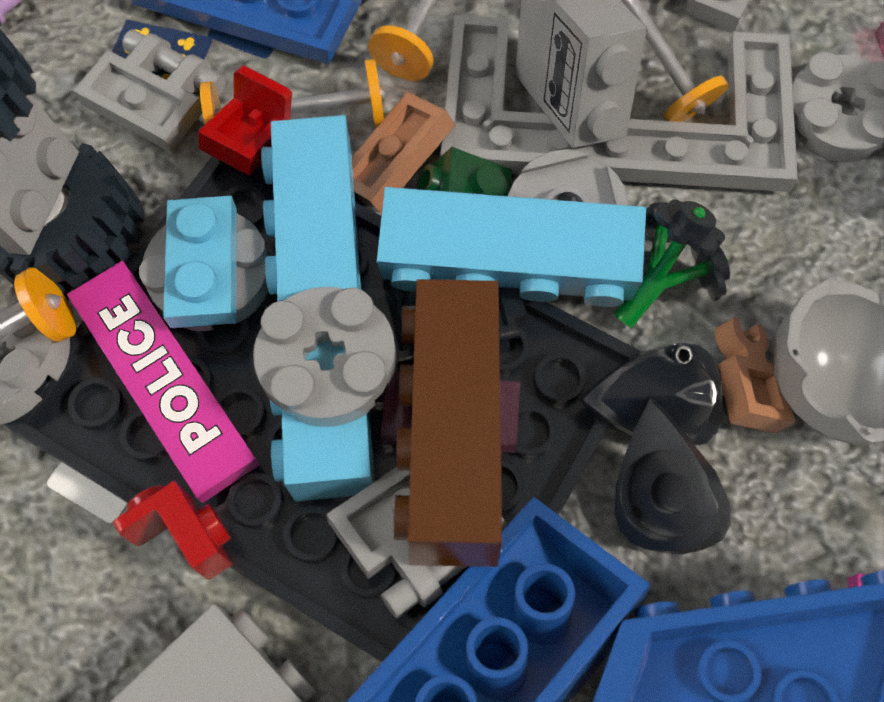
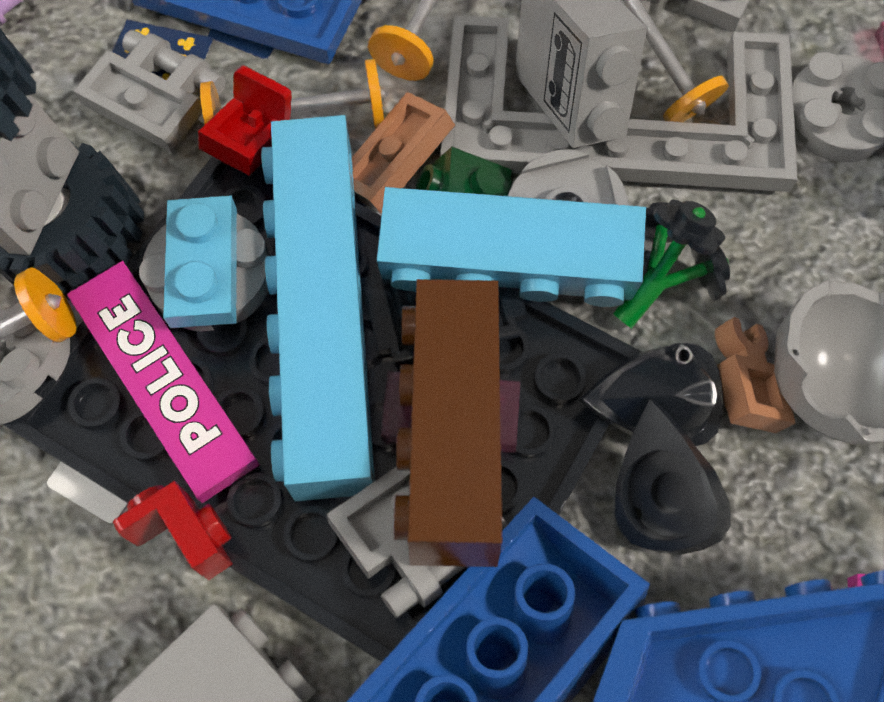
(296, 328): light grey plate -> none

